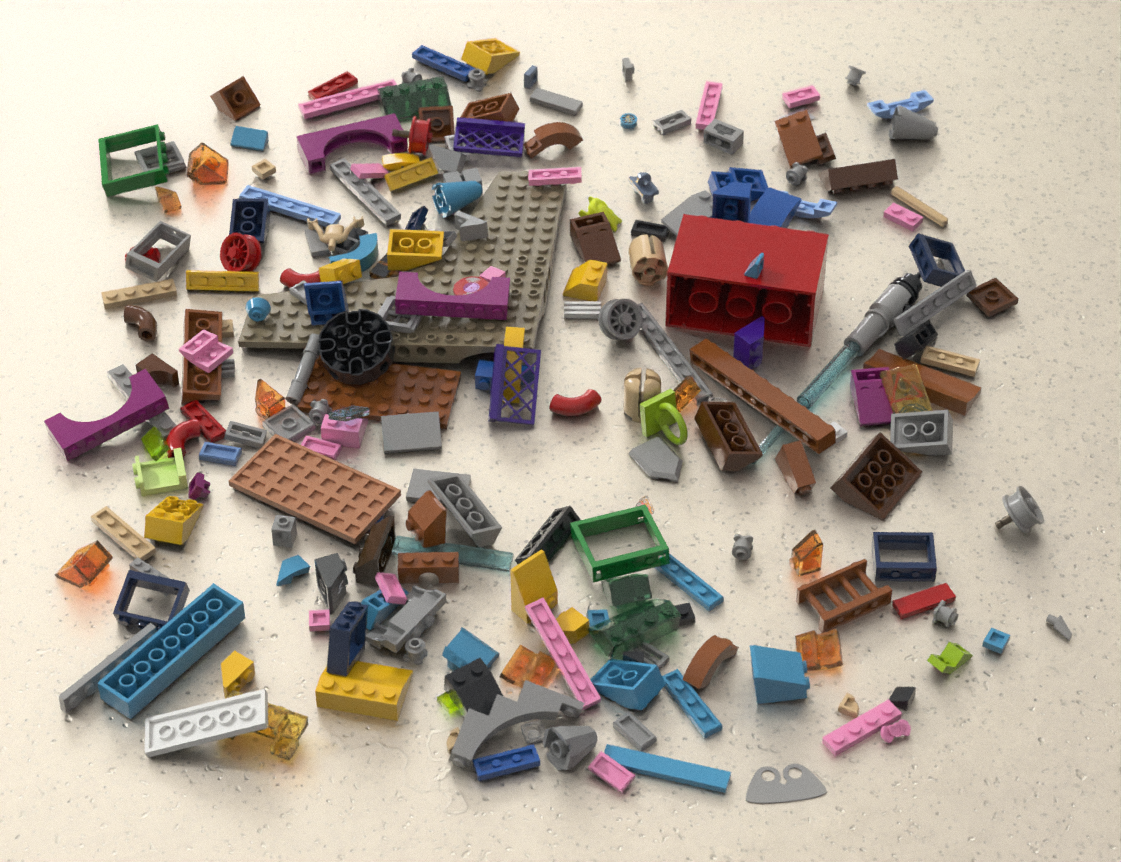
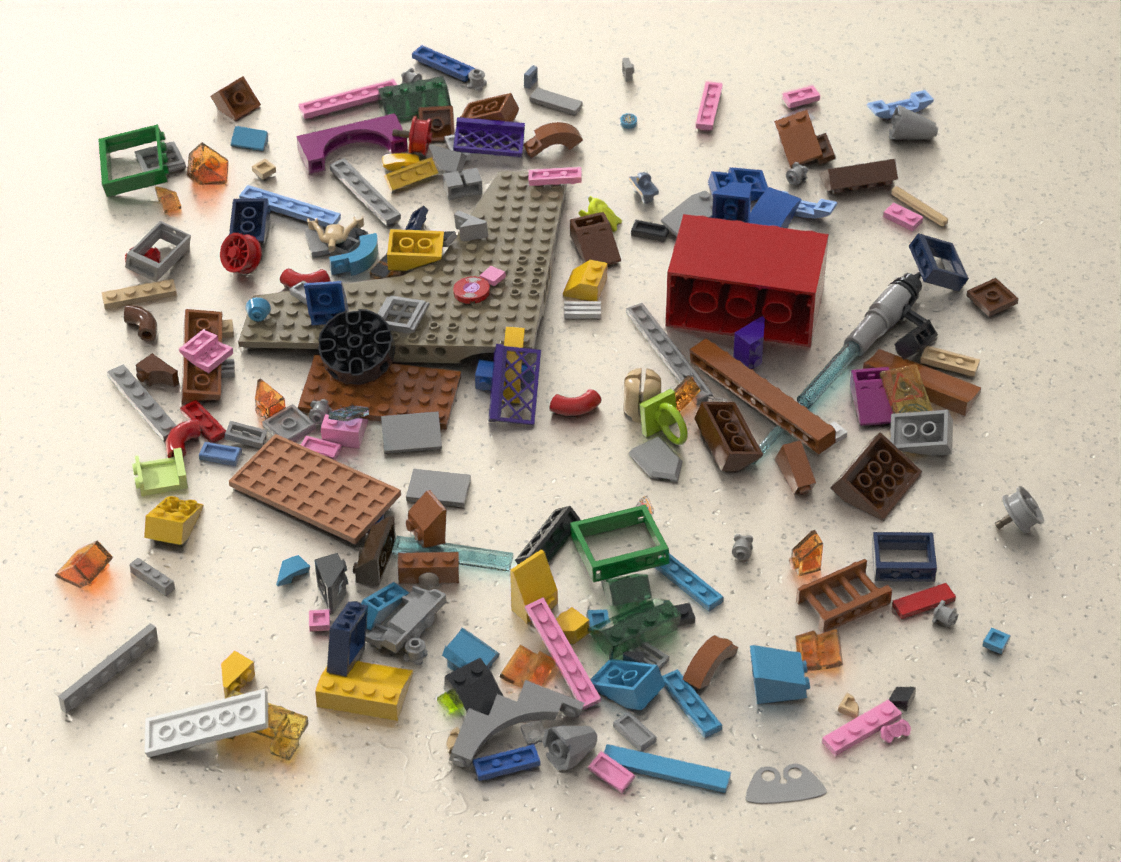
(79, 437): magenta arch -> none
(123, 534): tan plate -> none
(152, 582): dark blue window -> none
(155, 443): clear neon green tile -> none
(171, 651): dark azure brick -> none
(198, 487): magenta tile -> none
(222, 280): yellow plate -> none
(284, 531): light grey brick -> none
(304, 370): light grey piece -> none
(333, 86): red tile -> none
(342, 270): yellow brick -> none
(365, 171): bright pink tile -> none
(391, 588): bright pink tile -> none
(416, 299): magenta arch -> none
(454, 196): dark azure cone -> none
(466, 508): light grey slope -> none
(488, 54): yellow slope -> none
(620, 319): light grey wheel -> none
(647, 260): tan cylinder -> none
(672, 122): light grey tile -> none
(723, 136): light grey brick -> none
(755, 267): dark azure slope -> none
(854, 76): light grey brick -> none
(935, 303): light grey plate -> none
(950, 659): lime slope -> none
(1060, 626): light grey bar -> none

